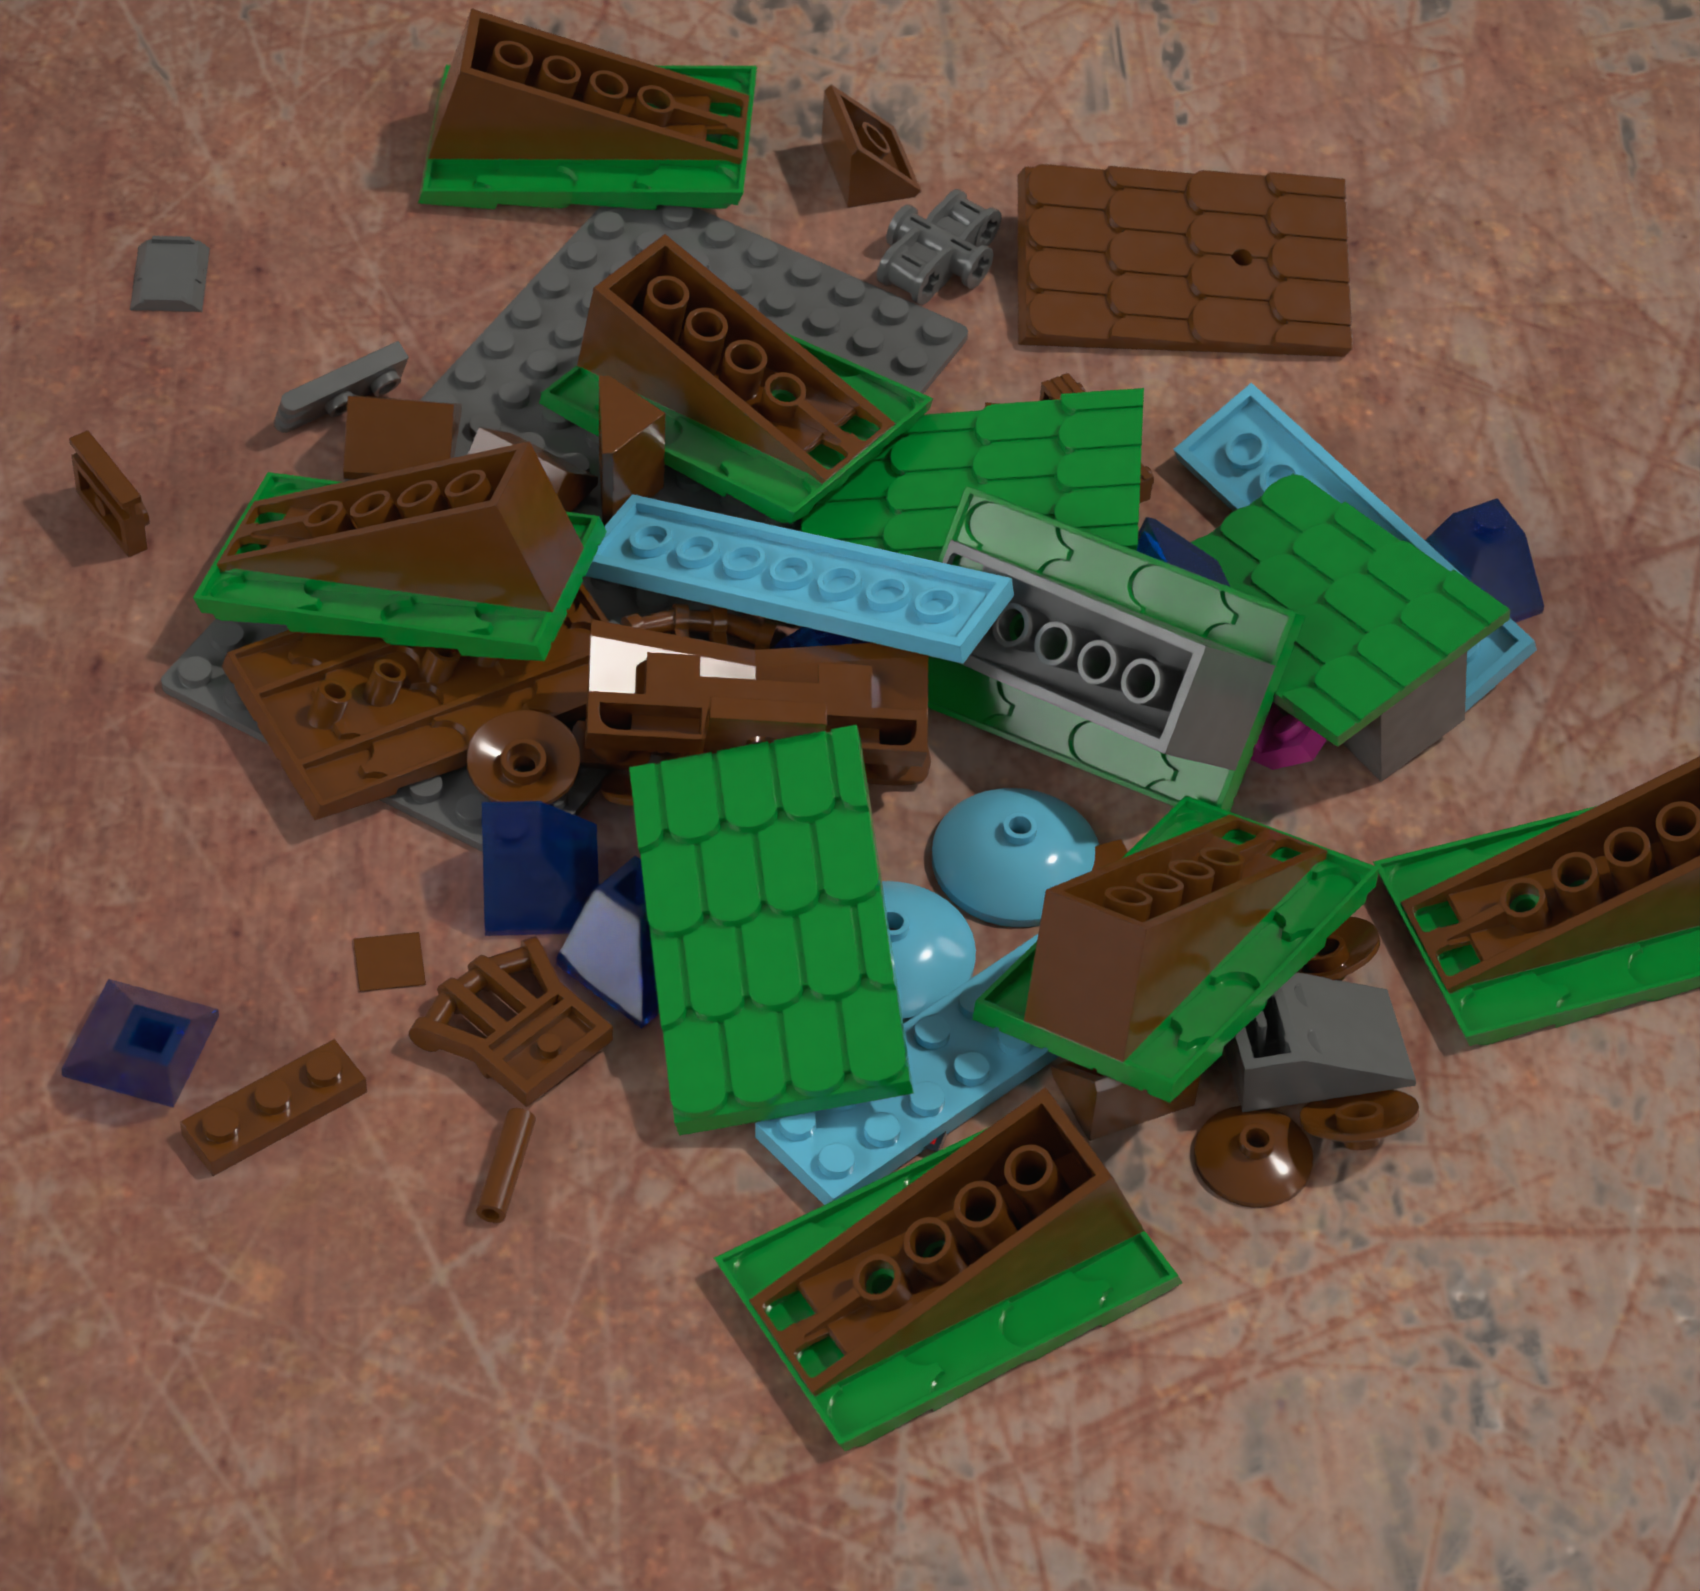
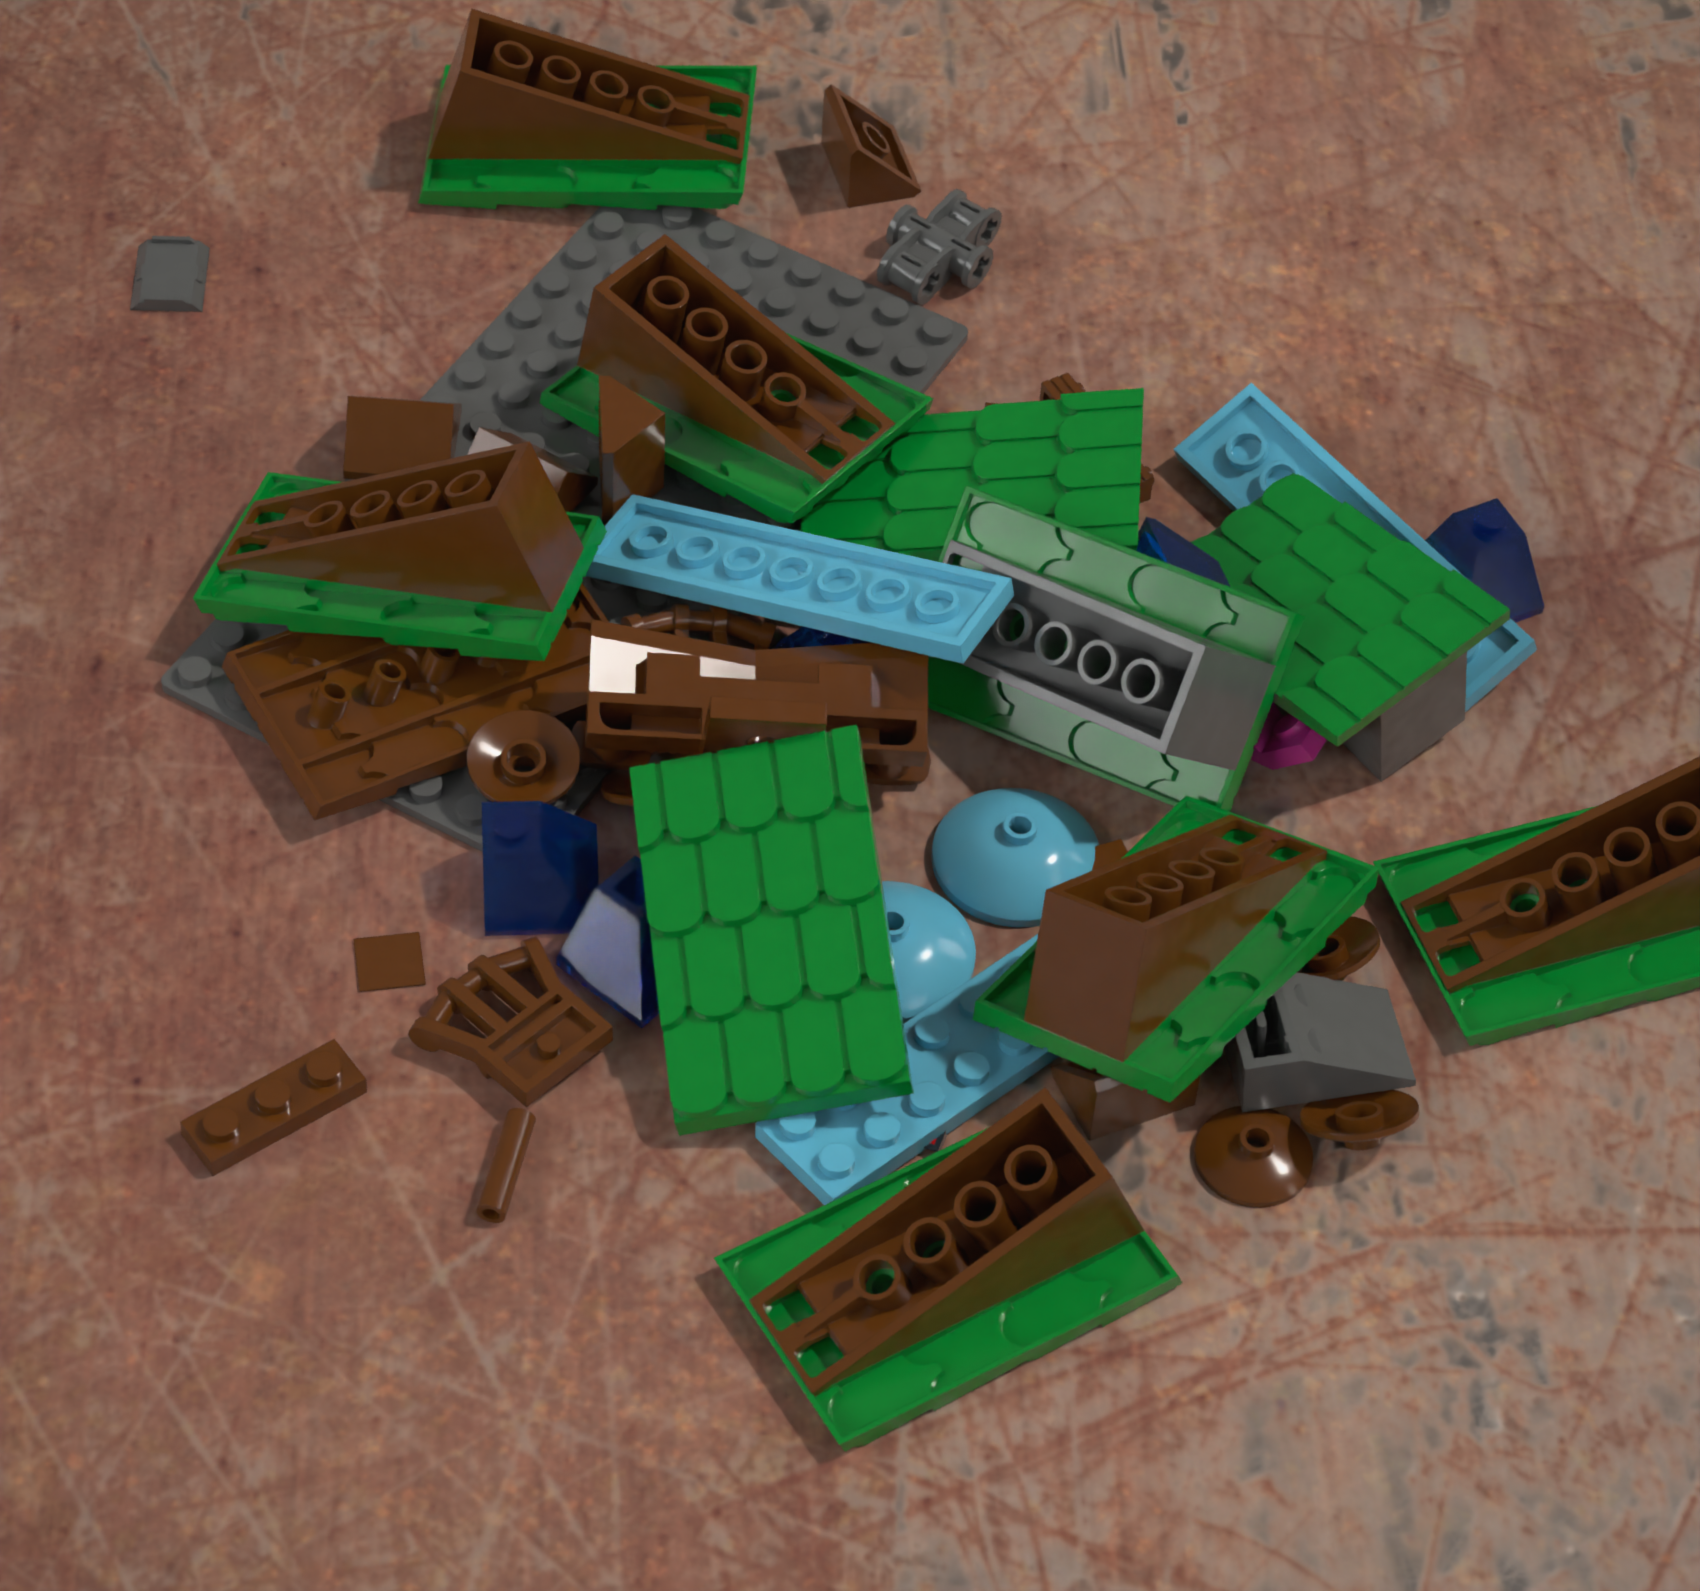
(109, 494): reddish brown plate -> none
(140, 1043): clear blue slope -> none
(329, 394): dark grey hinge -> none
(1183, 261): reddish brown piece -> none

